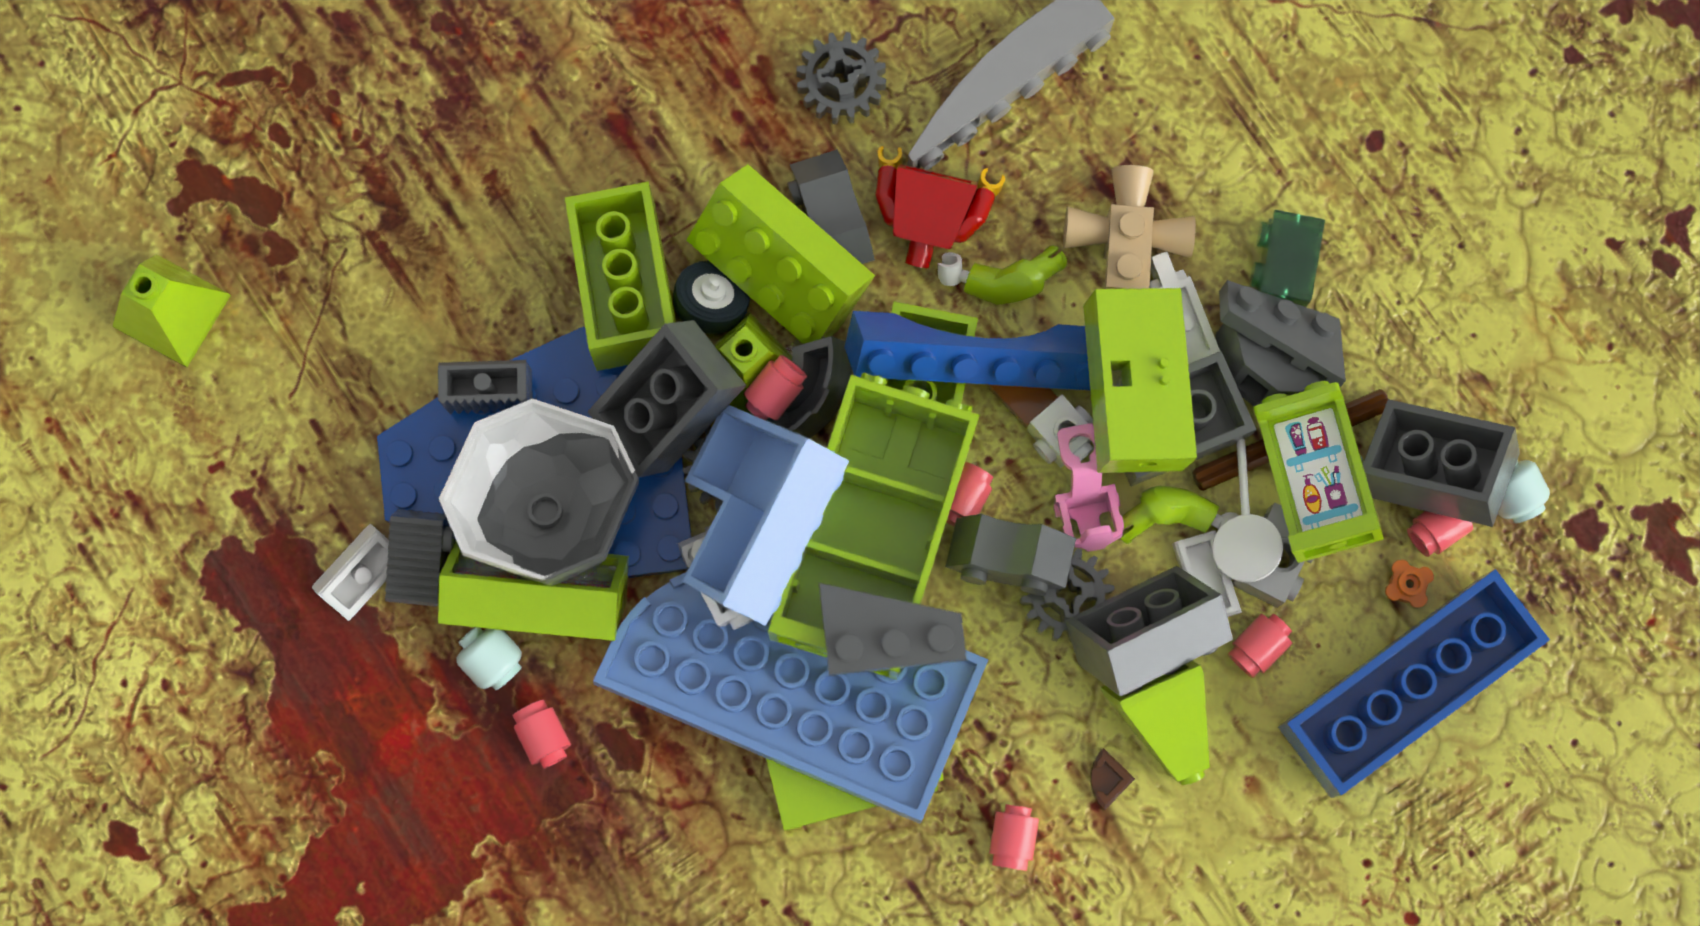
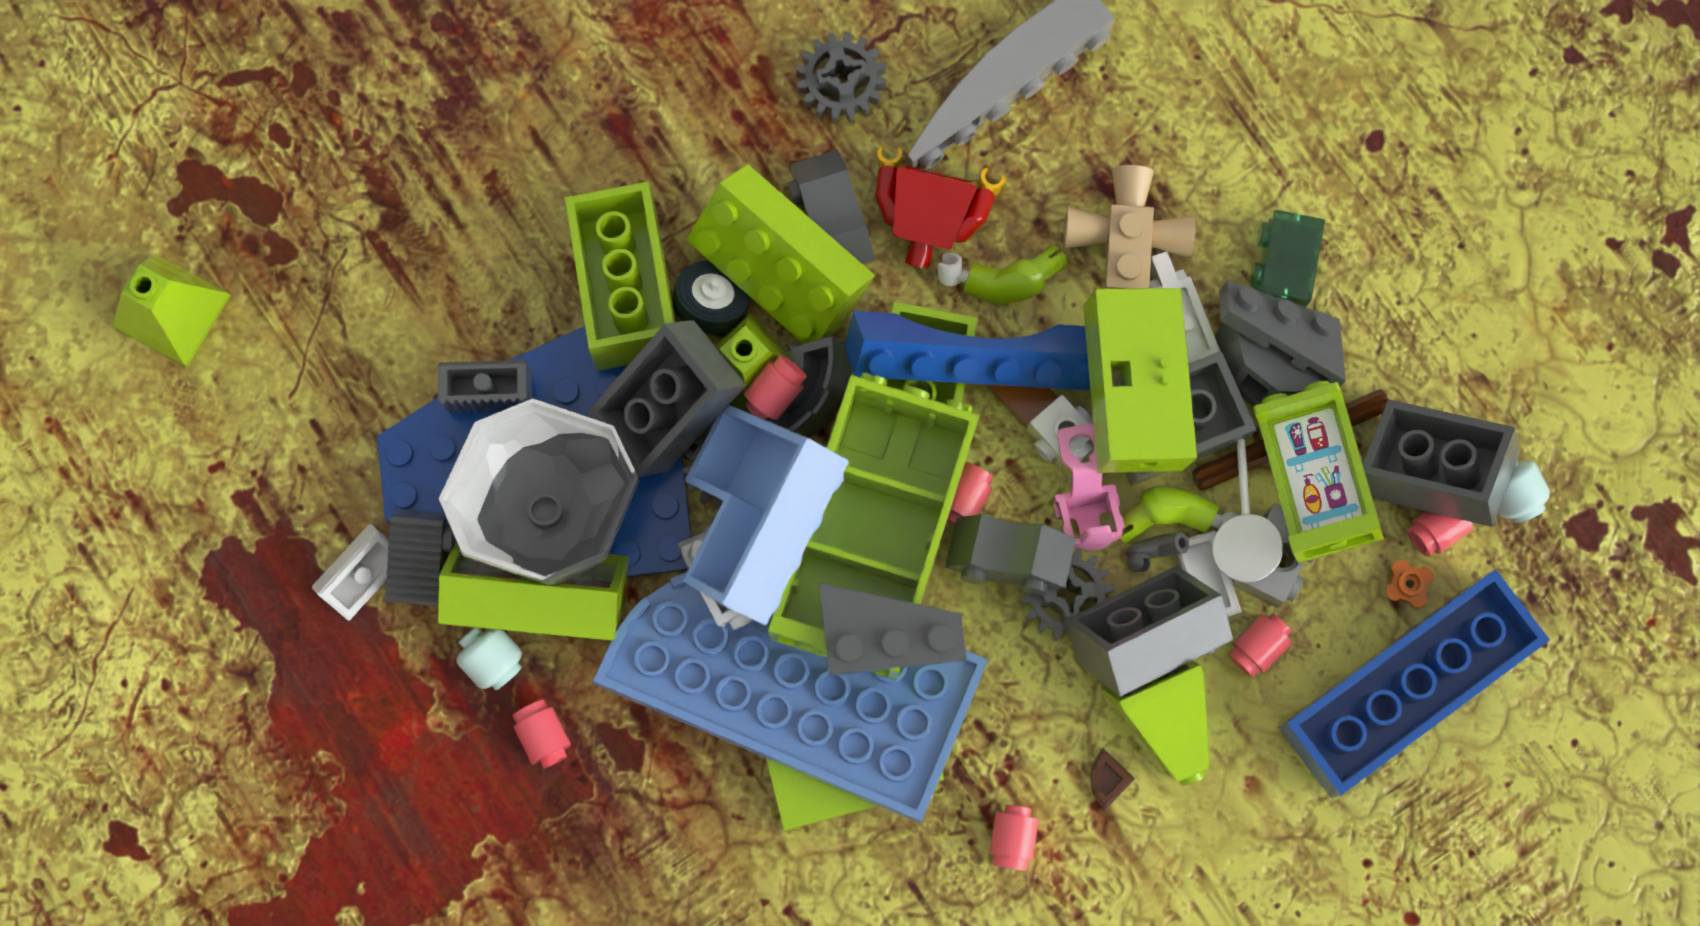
(1154, 547): none -> dark grey arm

